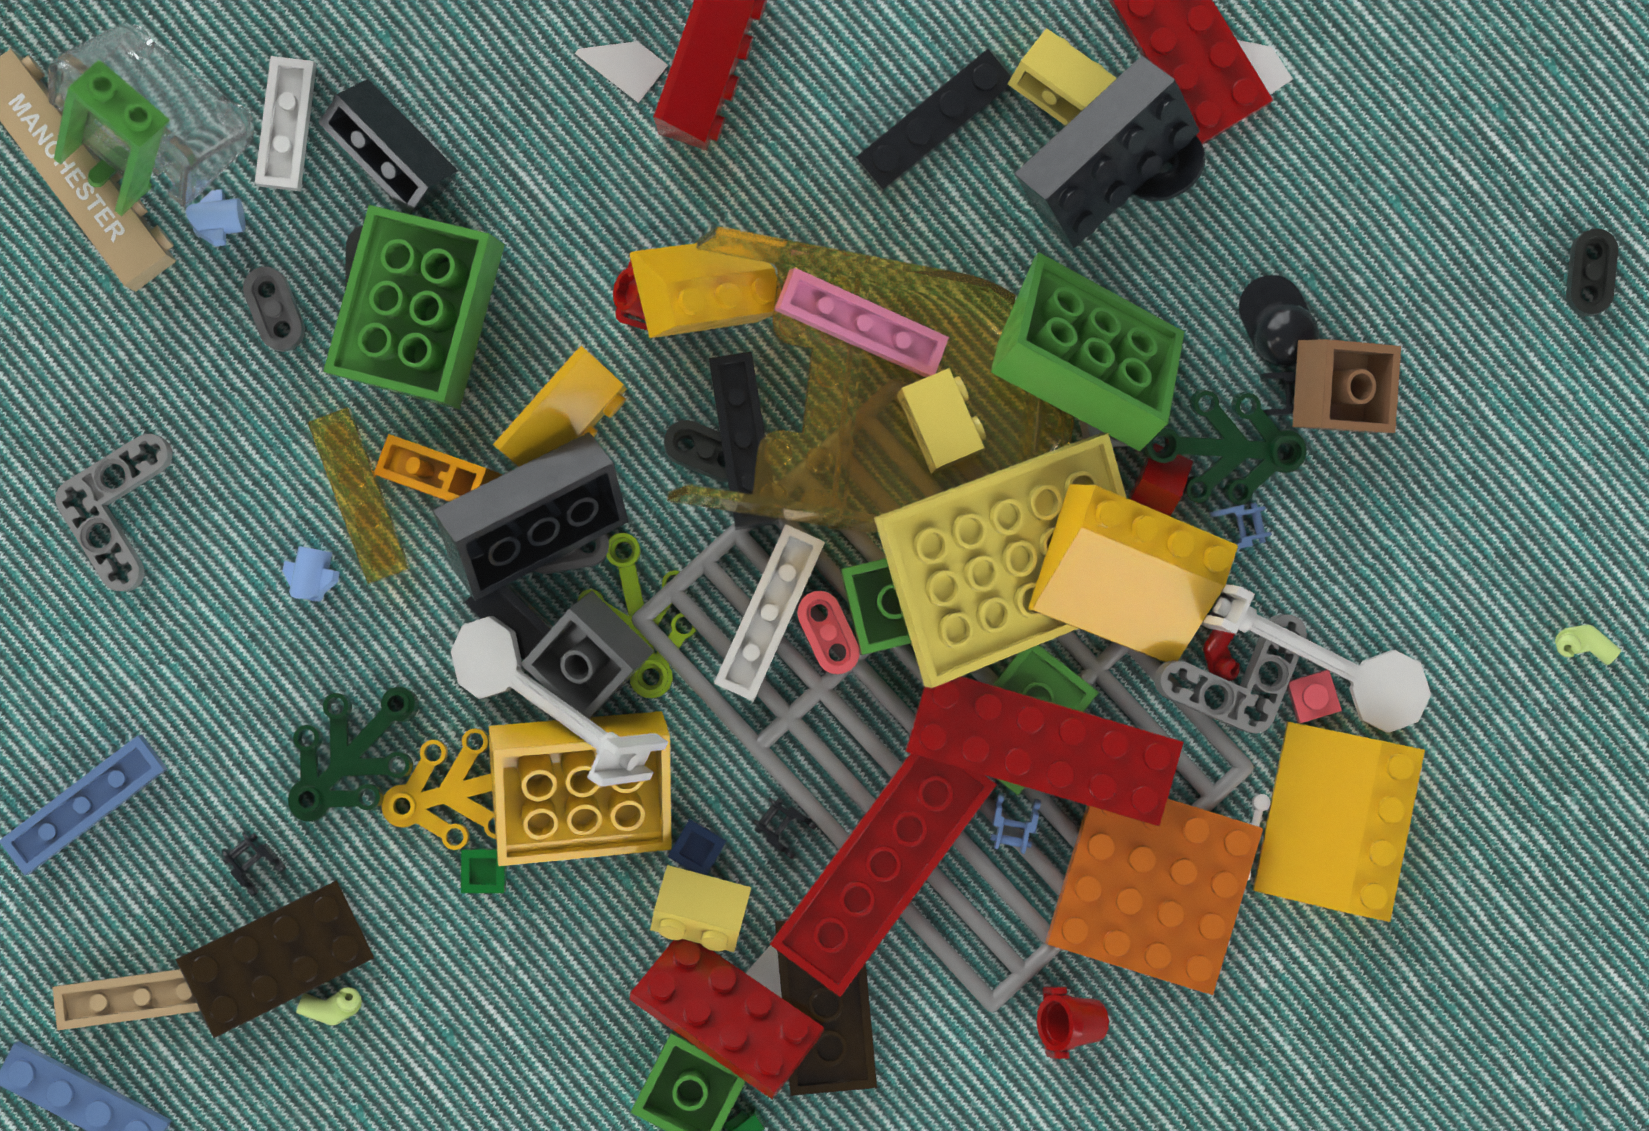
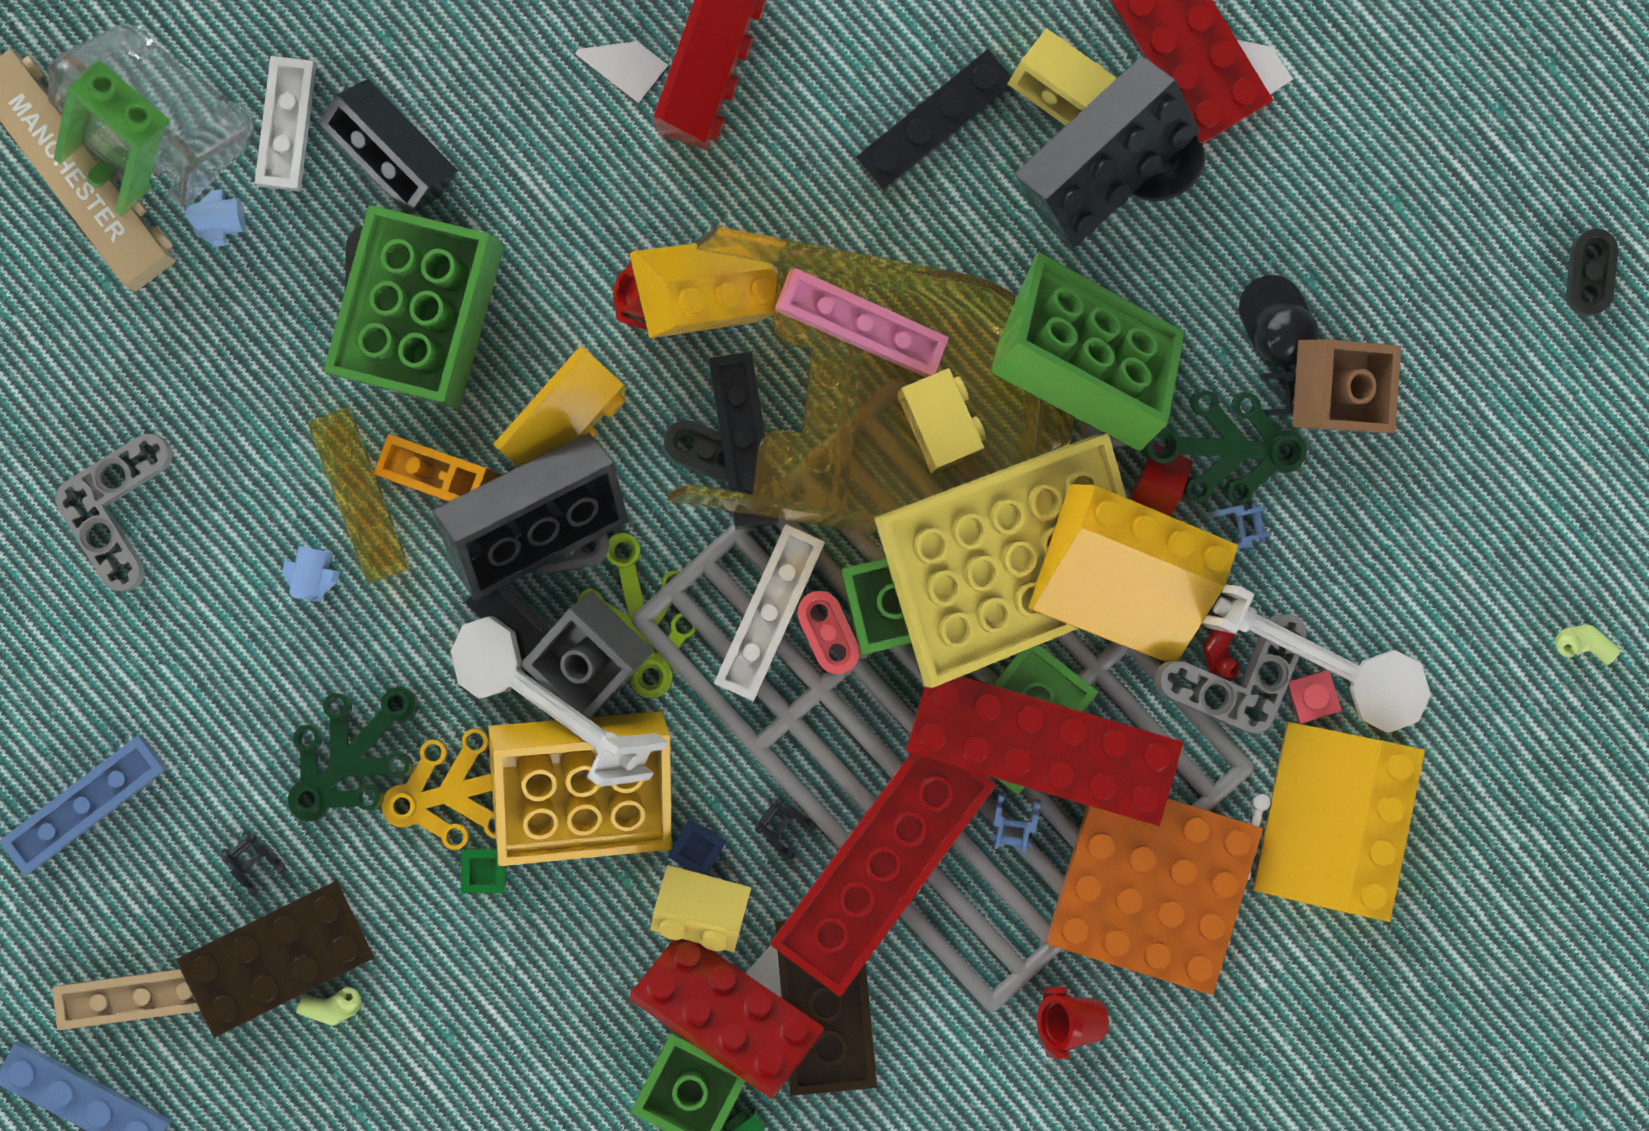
(275, 310): flat silver plate -> none

